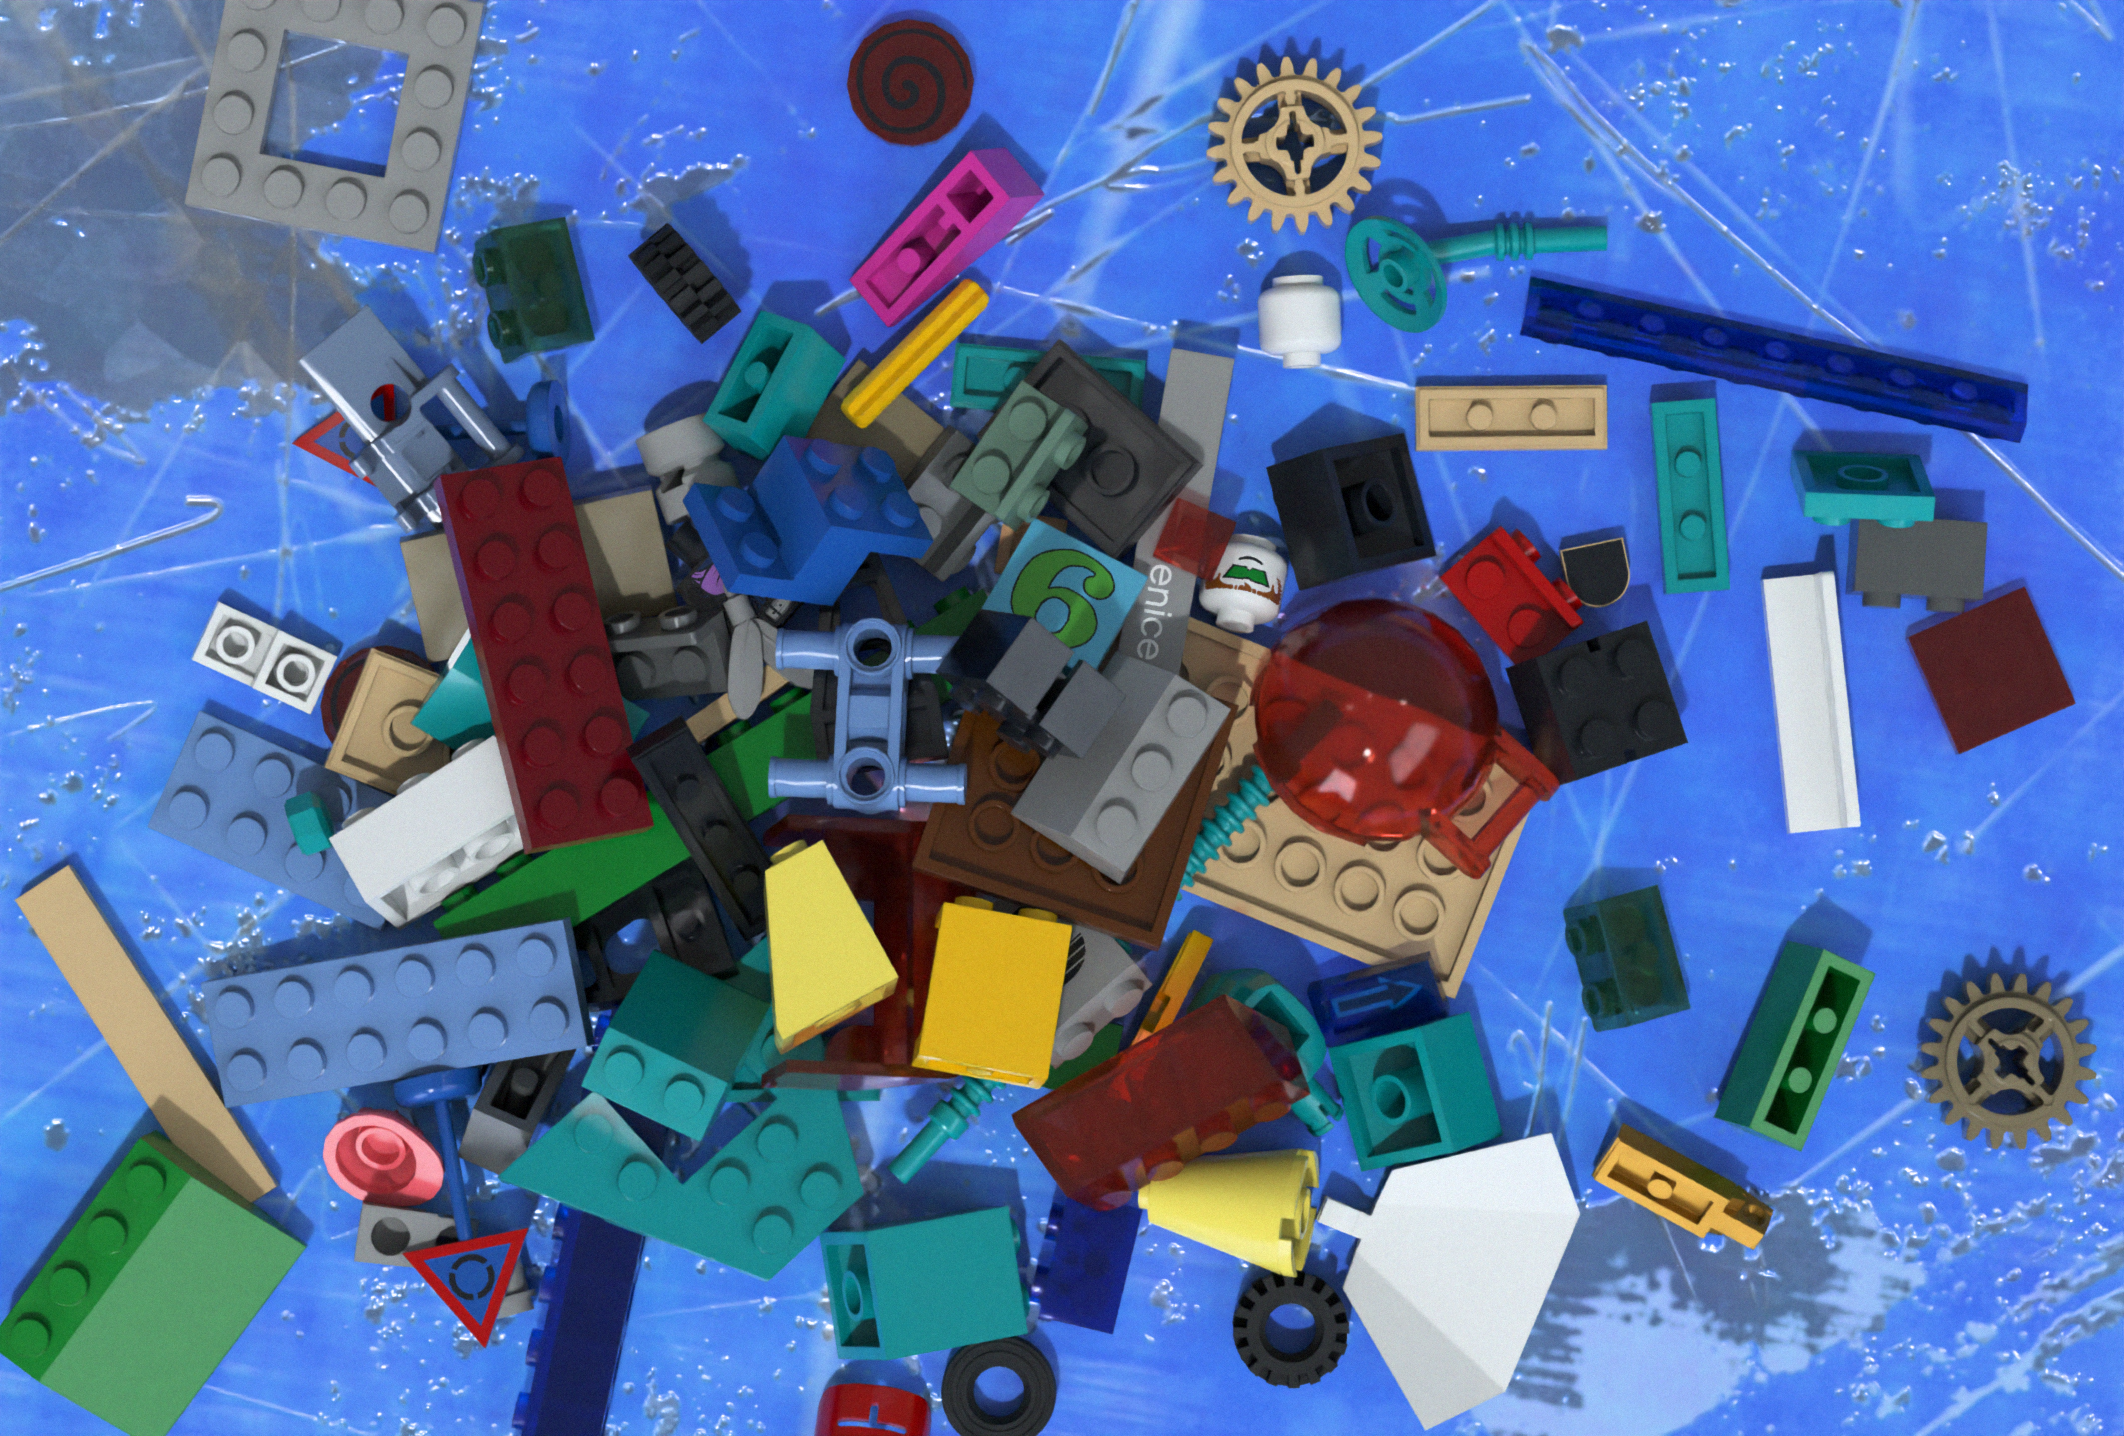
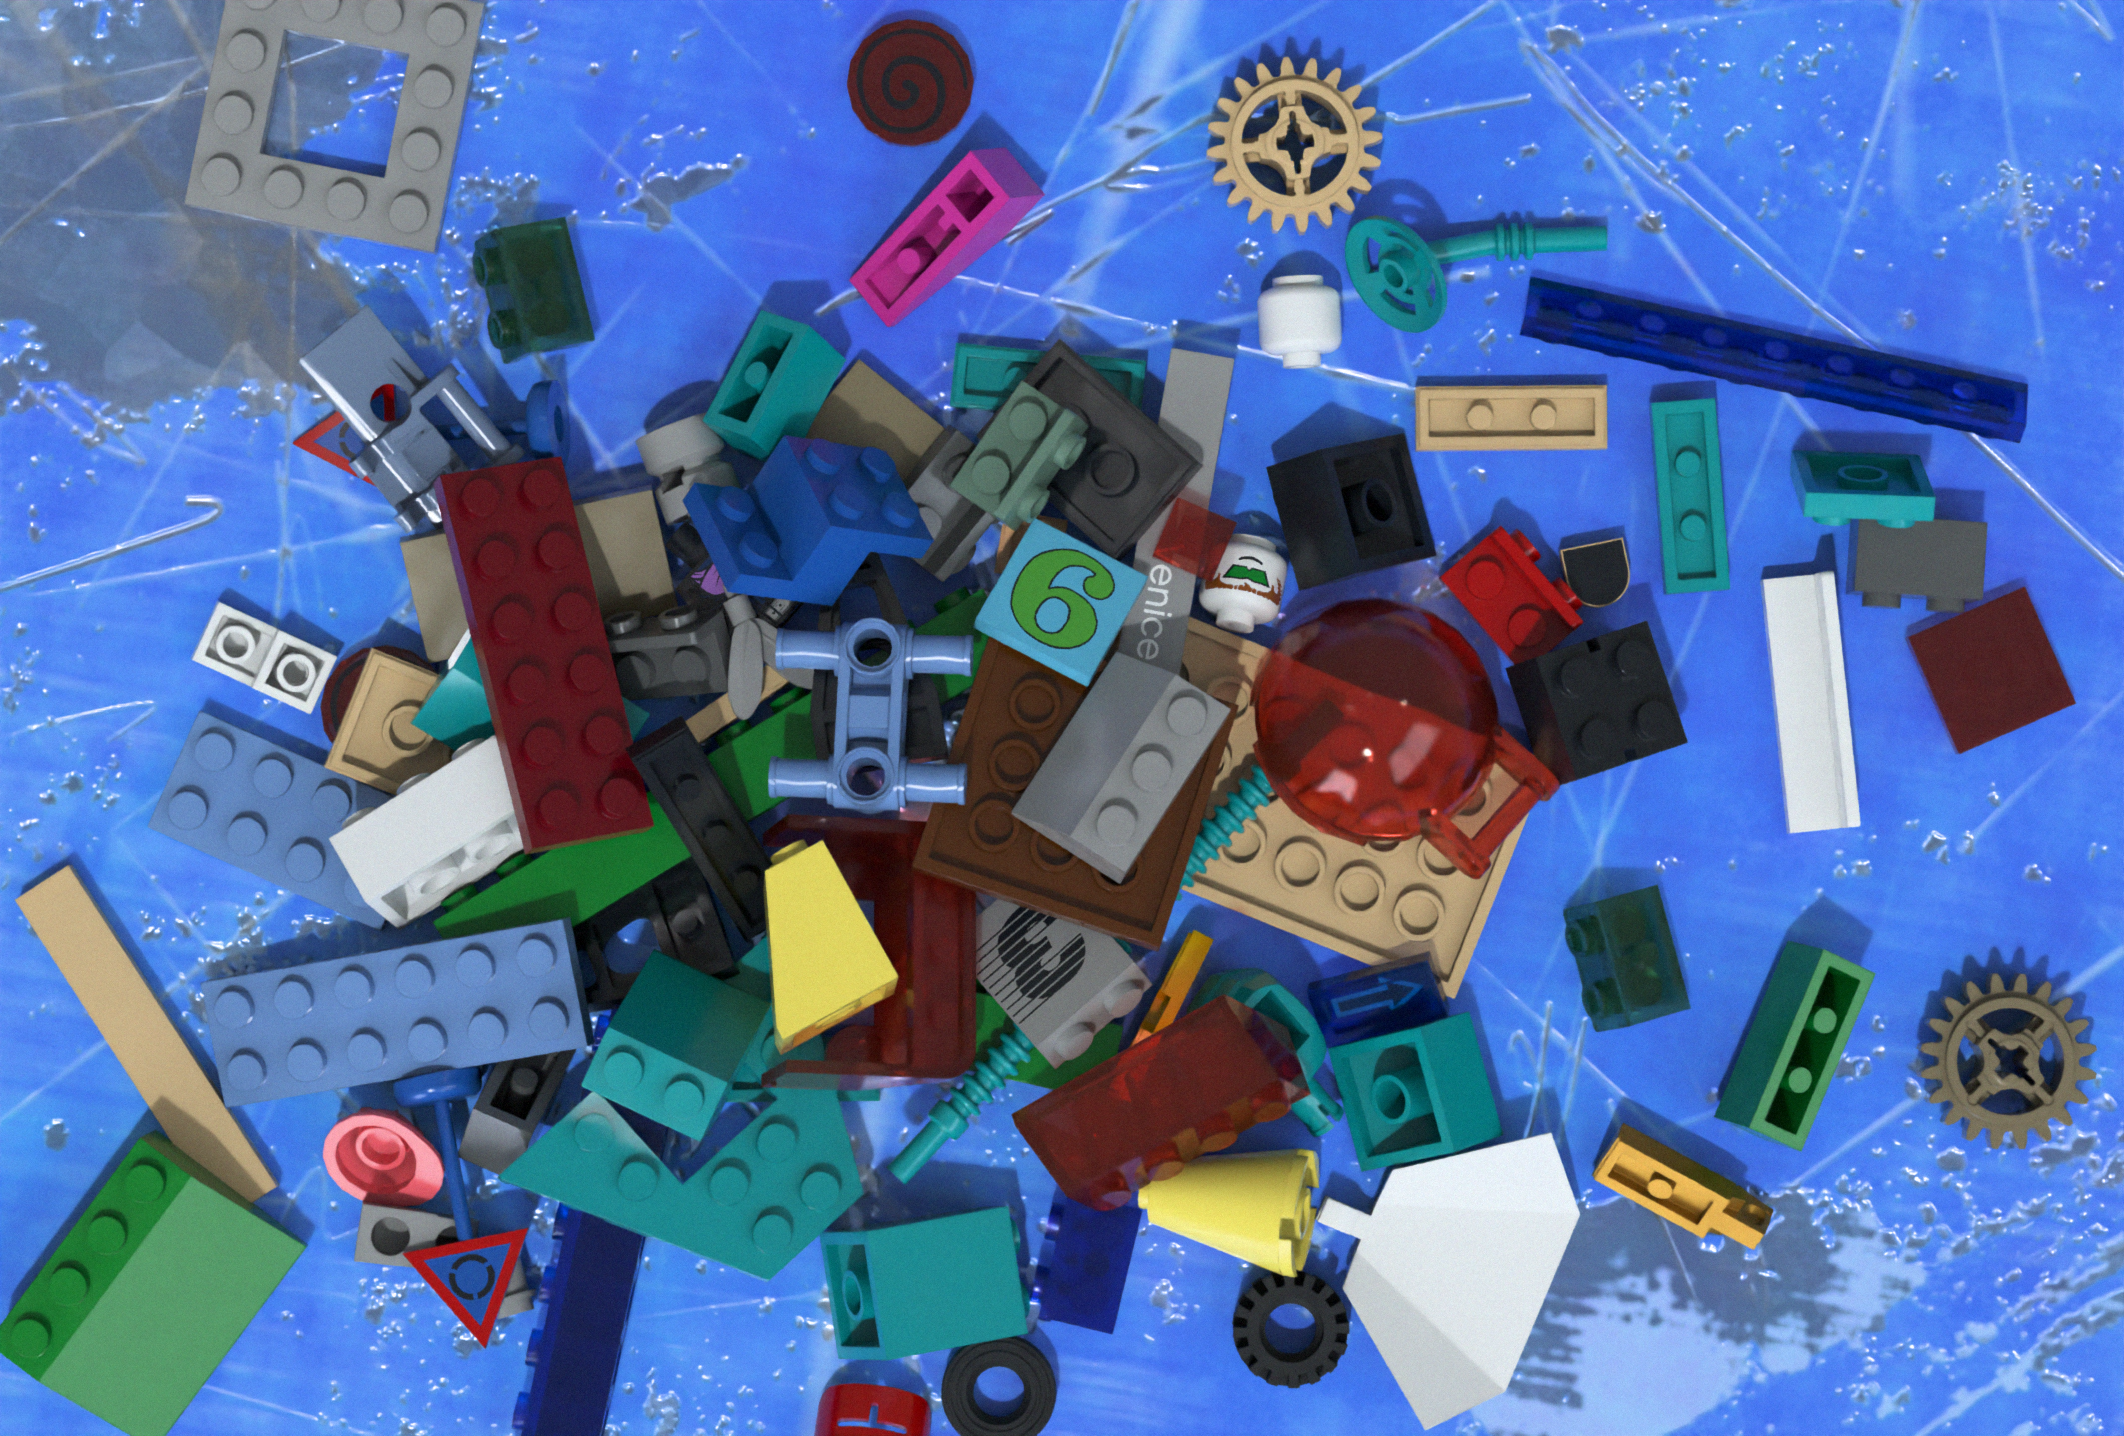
(310, 822): teal tile -> none
(684, 283): black tyre -> none
(914, 353): yellow axle -> none
(993, 993): yellow panel -> none
(1015, 674): black piece -> none

